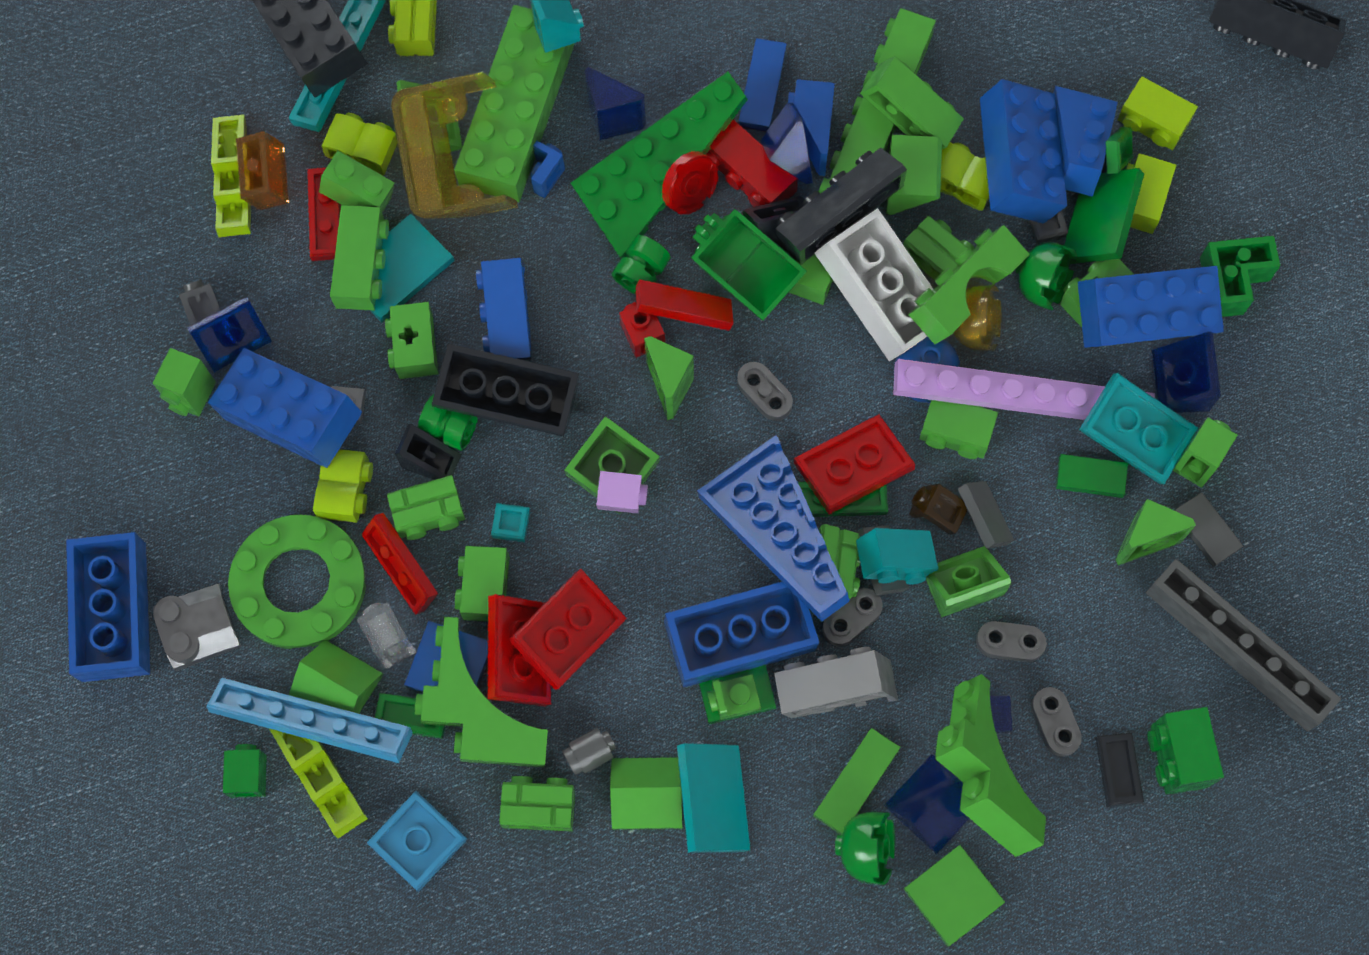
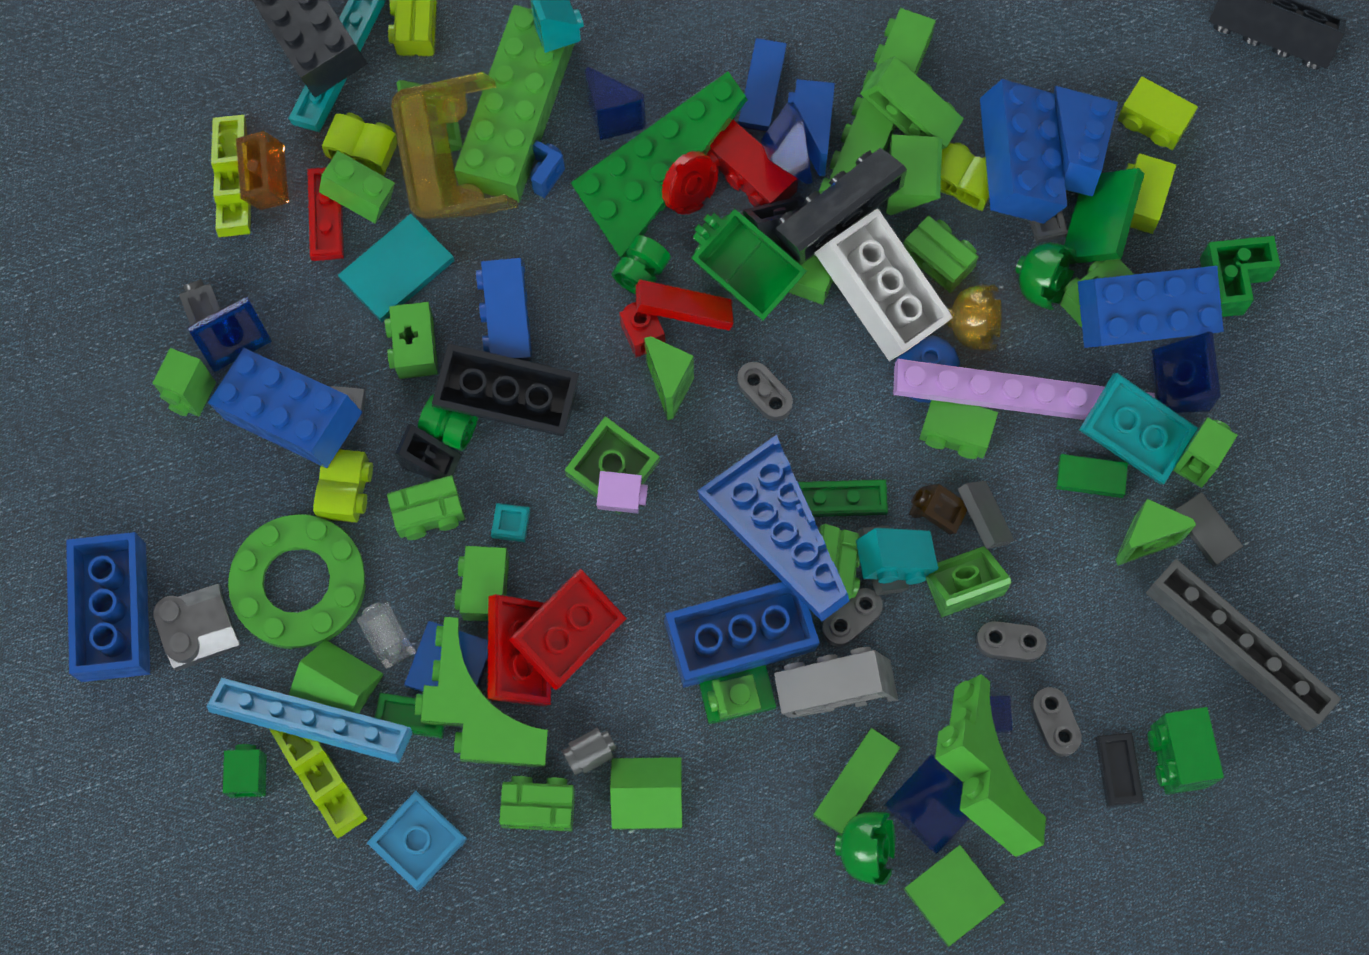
(359, 258): bright green brick -> none
(399, 563): red tile -> none
(713, 798): teal tile -> none
(854, 464): red tile -> none
(946, 307): bright green arch -> none
(1119, 149): green tile -> none

